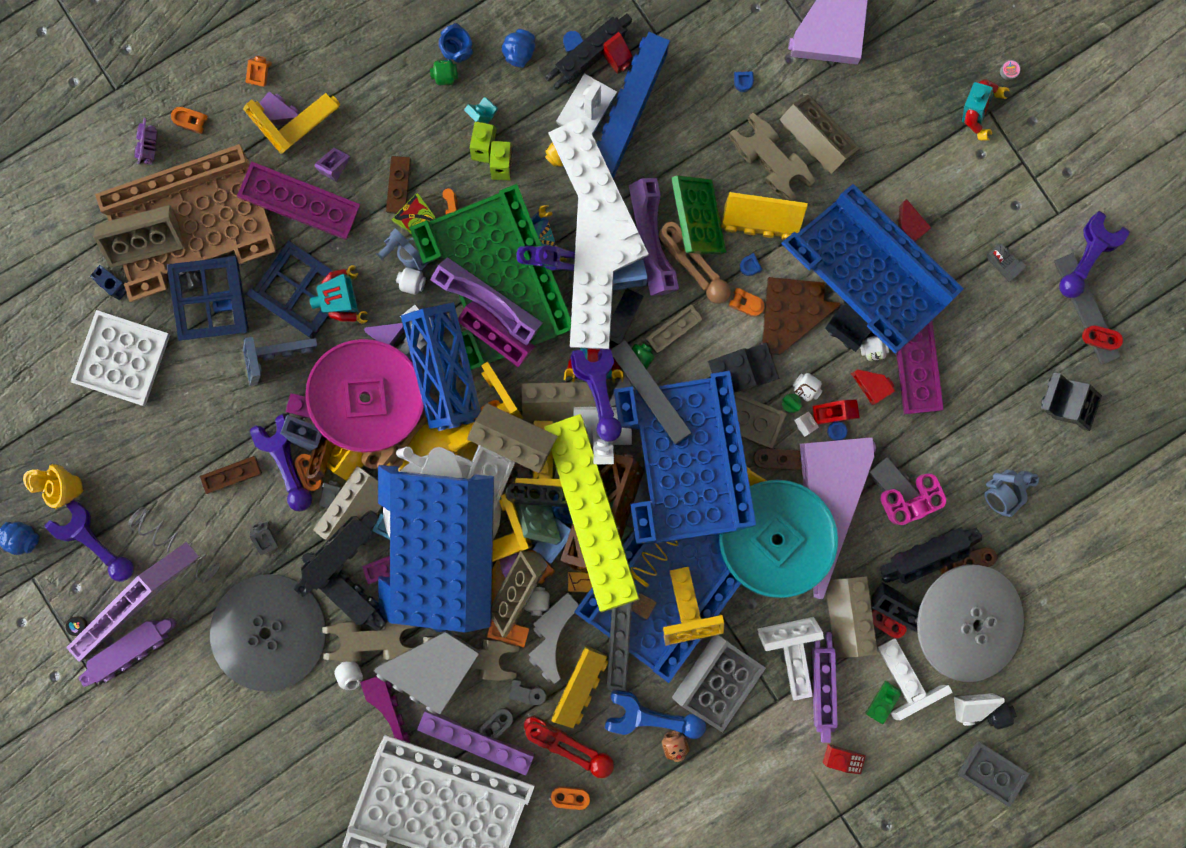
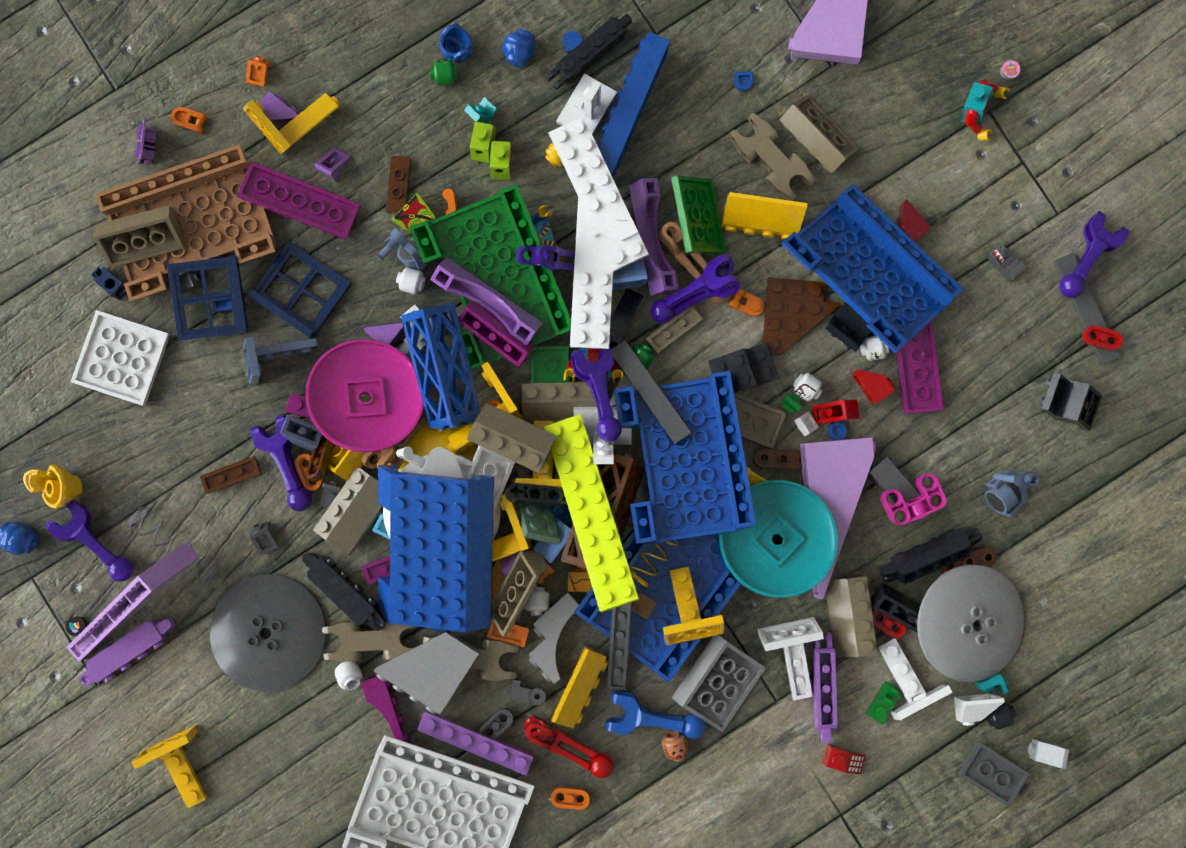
(177, 765): none -> yellow piece
(335, 552): black hinge -> none
(337, 296): teal torso -> none
(549, 364): none -> green plate
(617, 53): red slope -> none
(709, 284): none -> dark purple piece
(750, 266): blue tile -> none
(990, 684): none -> teal bracket
(1048, 753): none -> slope

